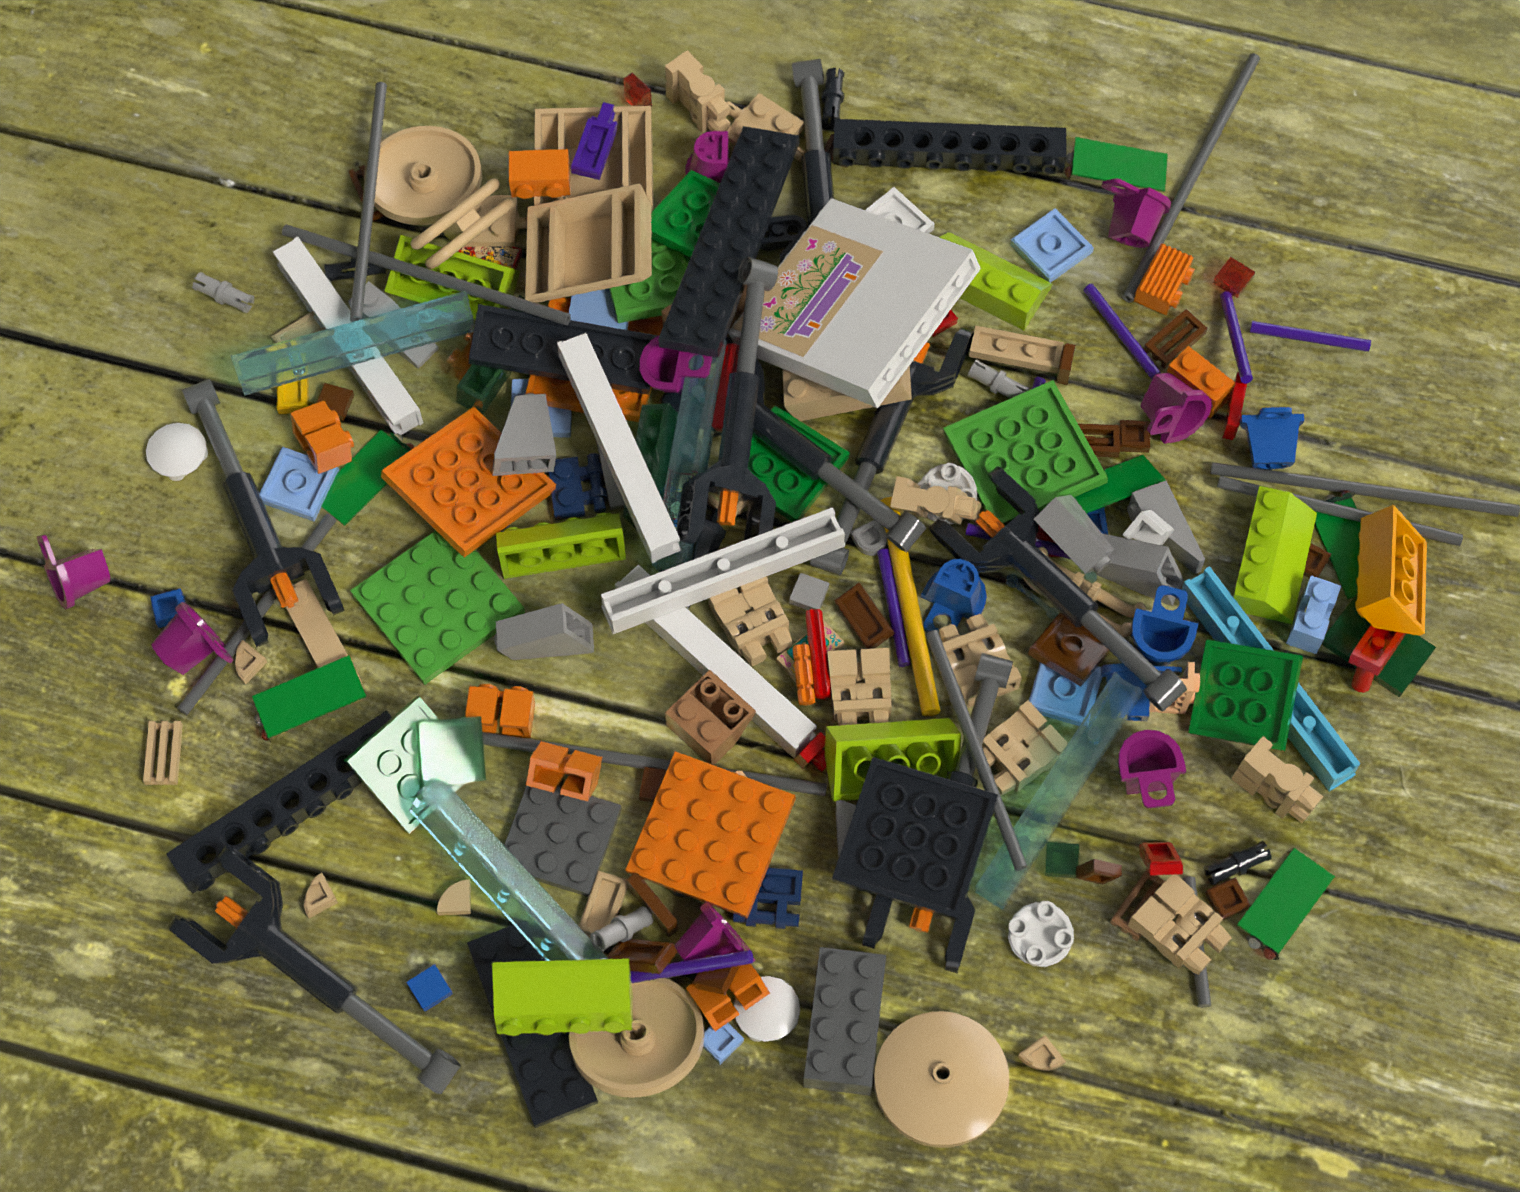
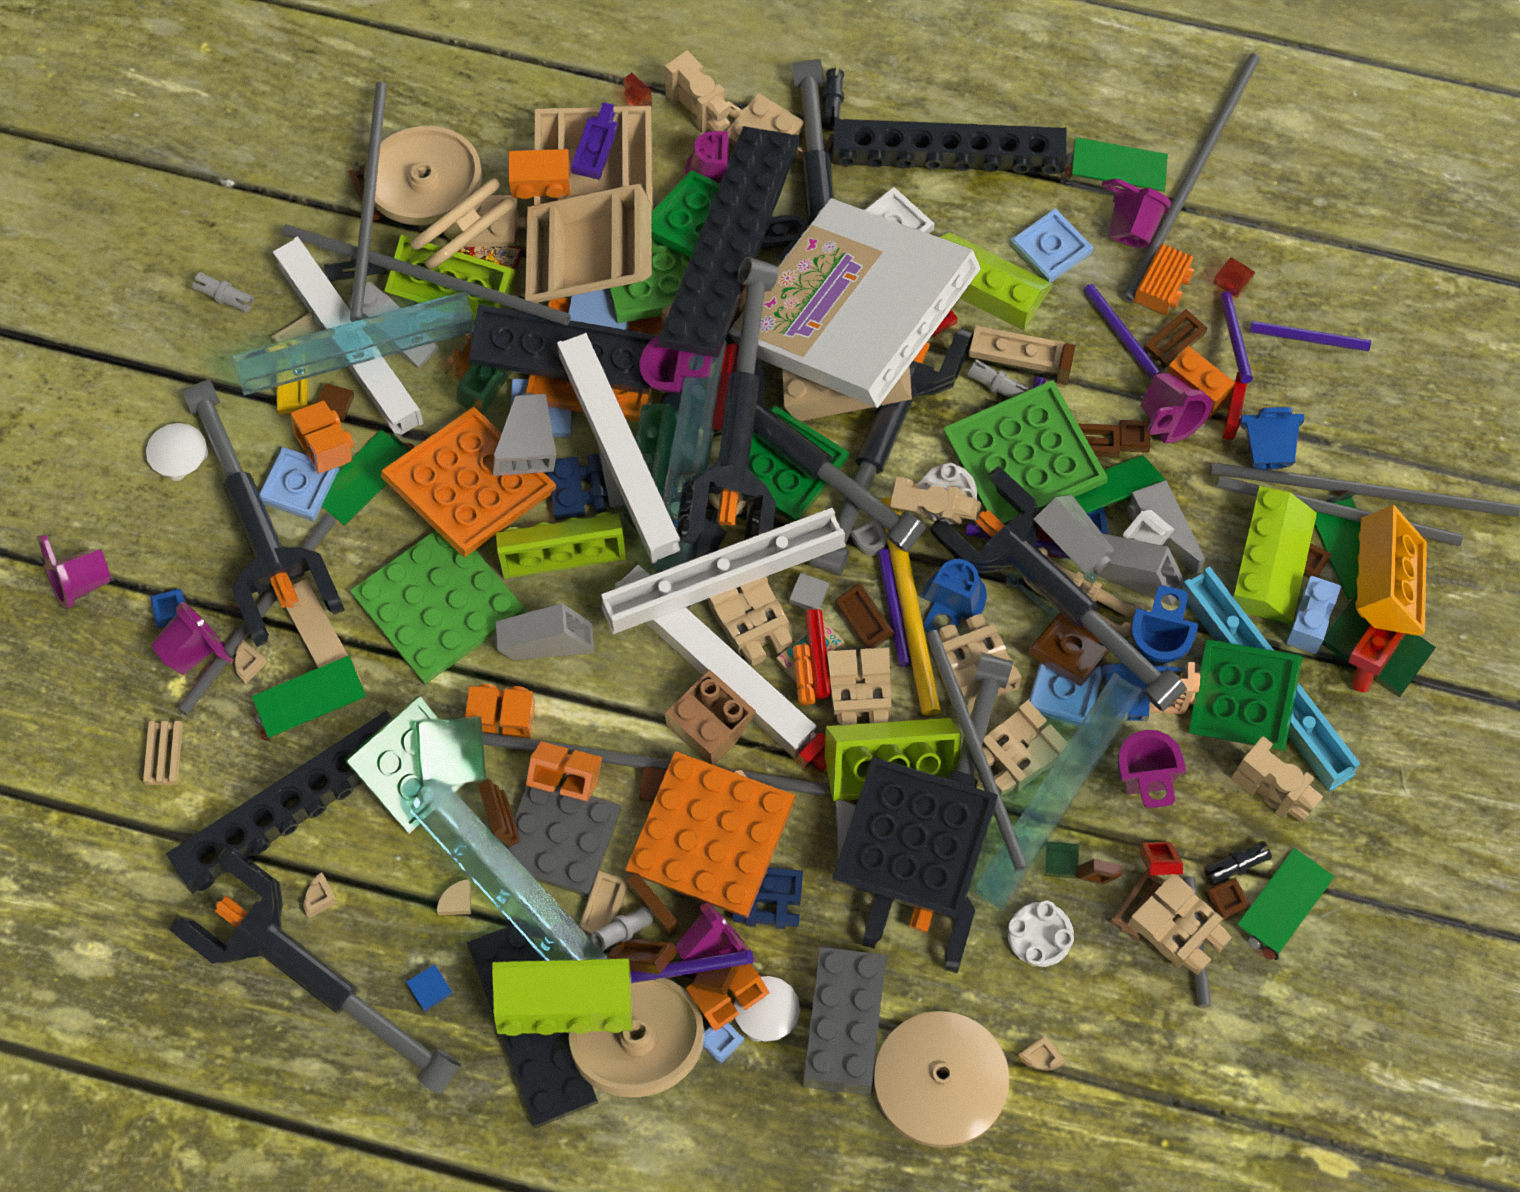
(499, 813): none -> reddish brown tile

